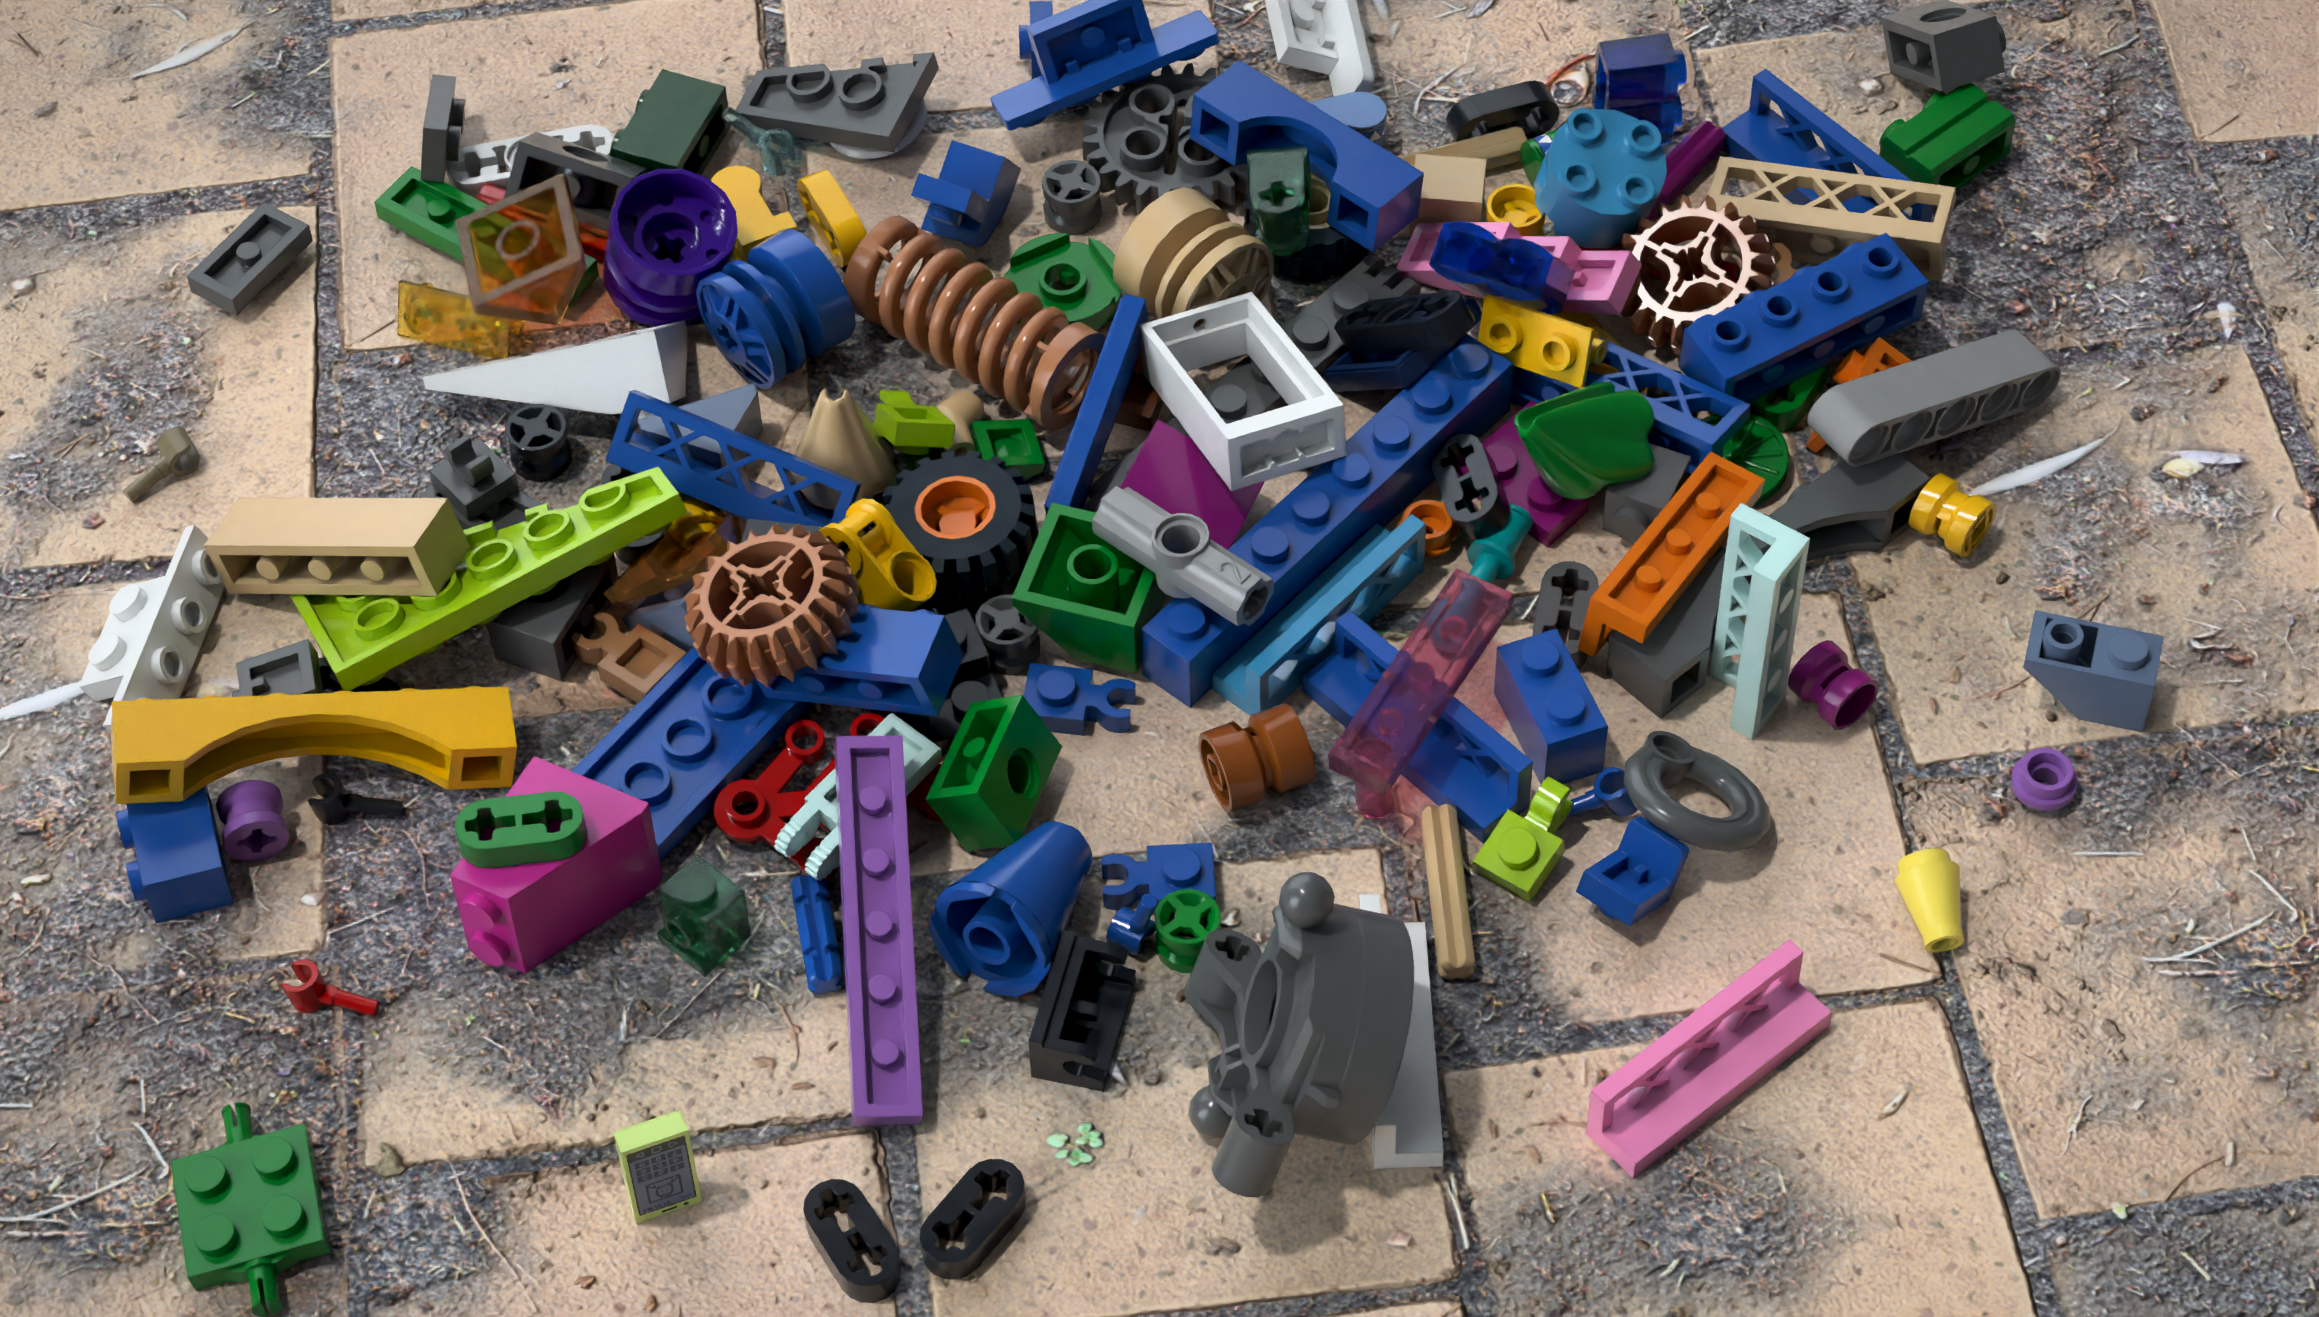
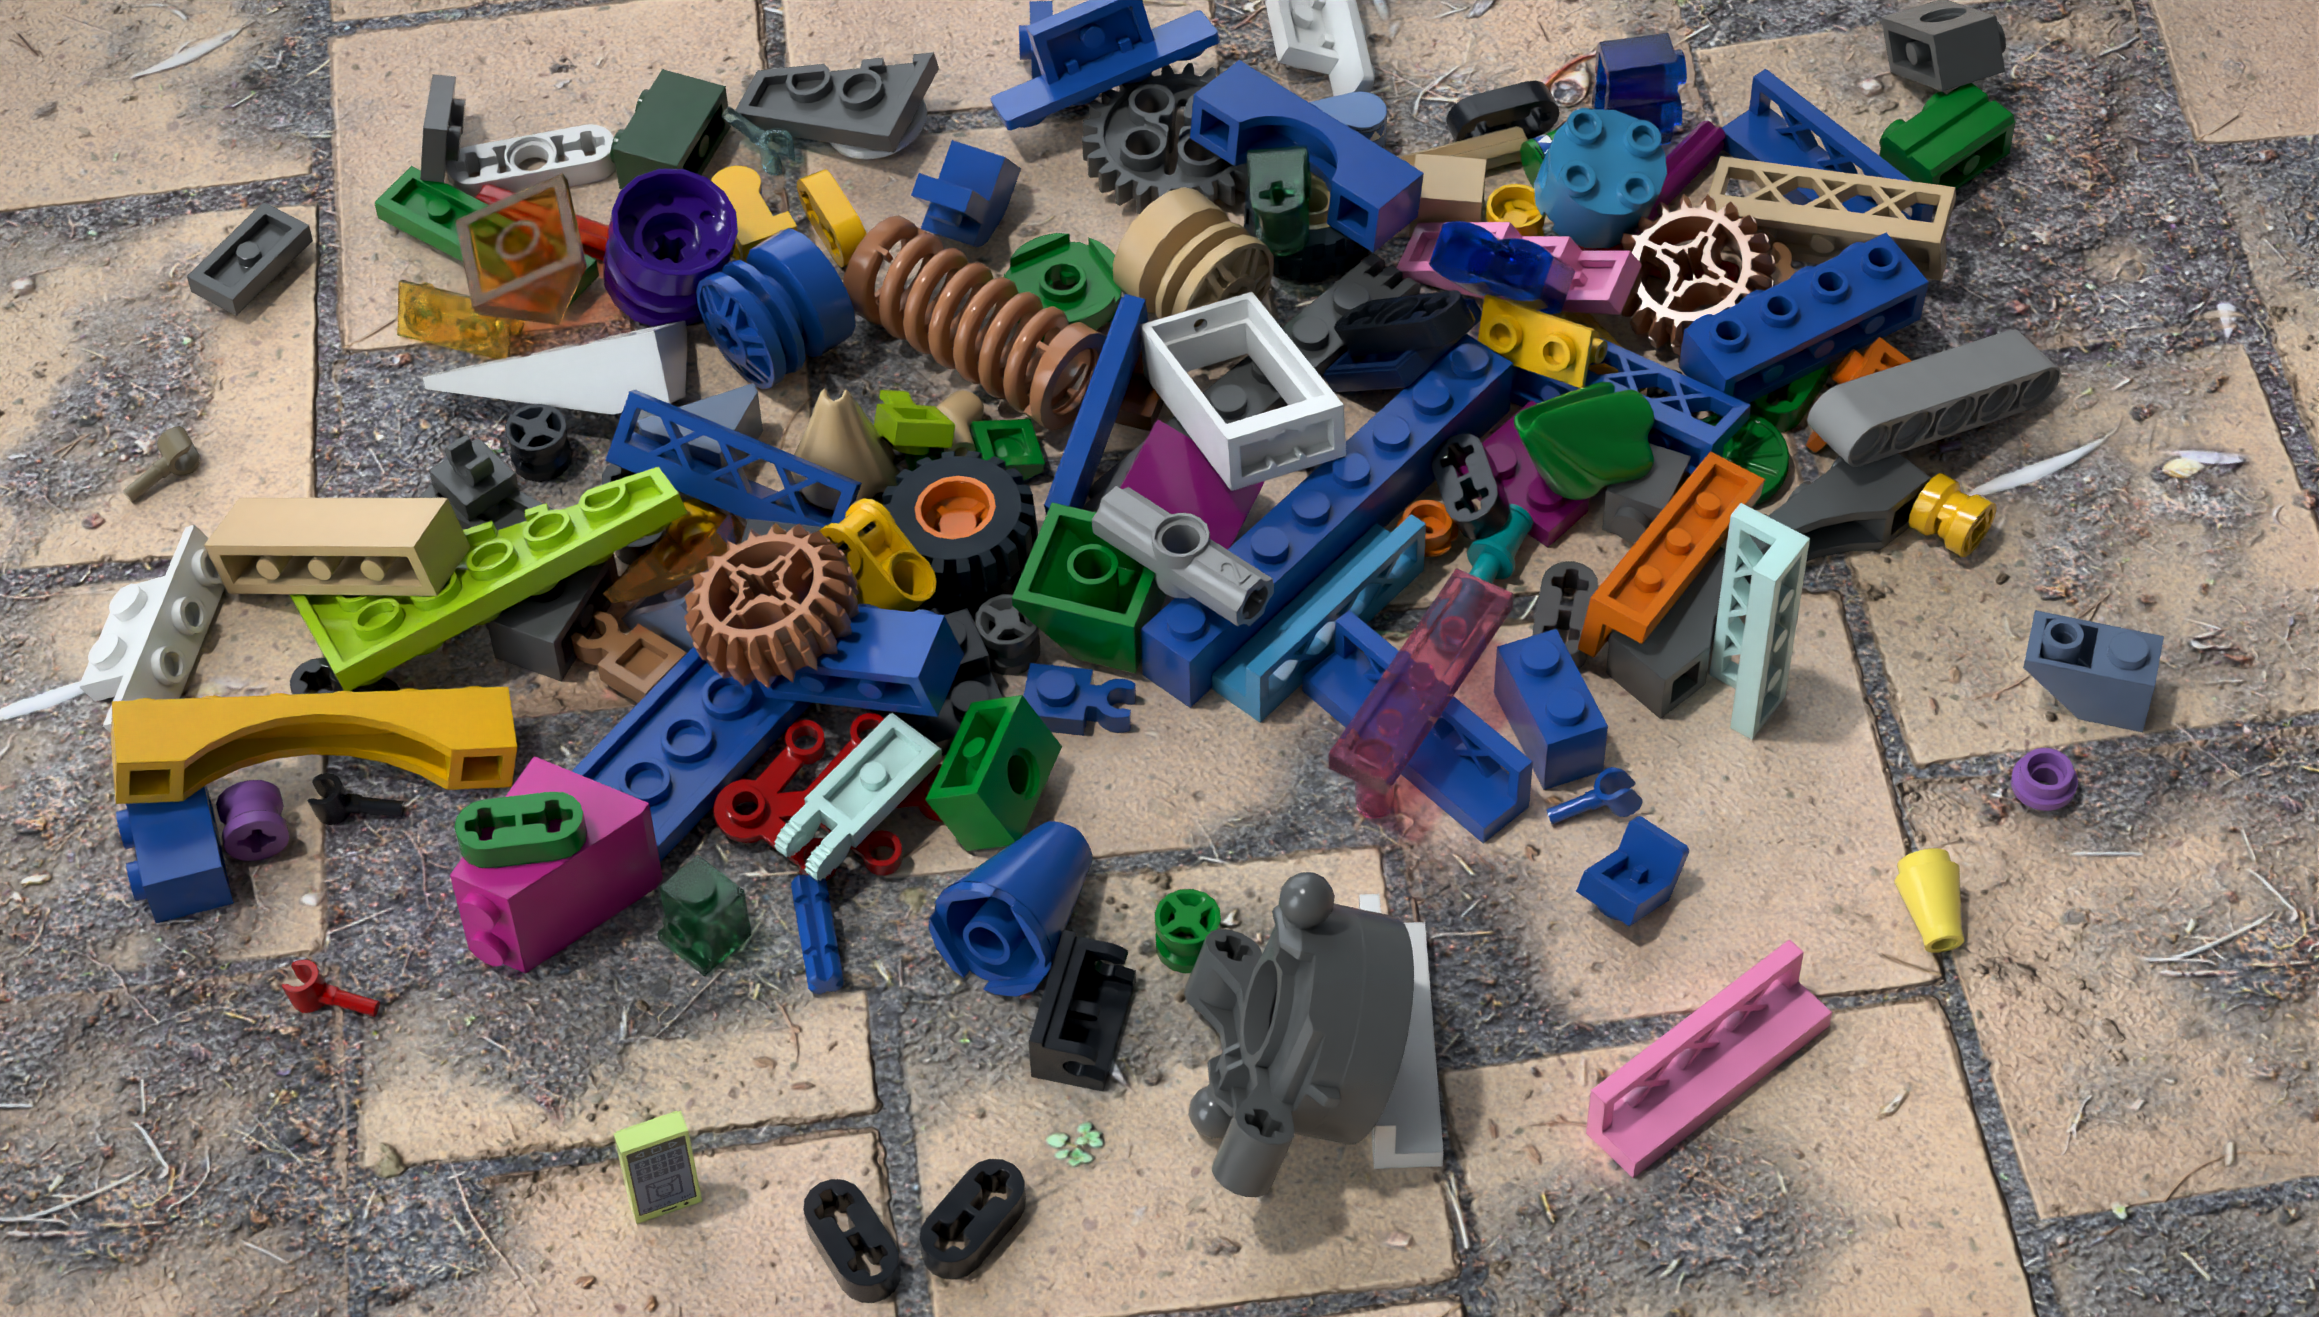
(250, 1208): green plate -> none
(283, 670): dark grey bracket -> none
(591, 175): dark grey brick -> none
(878, 931): medium lavender plate -> none
(1072, 197): dark grey wheel -> none
(1131, 926): blue hand -> none
(1165, 872): blue plate -> none
(1263, 755): dark orange wheel -> none
(1447, 892): tan axle -> none
(1524, 849): lime plate -> none
(1671, 759): dark grey piece -> none
(1833, 685): magenta wheel -> none

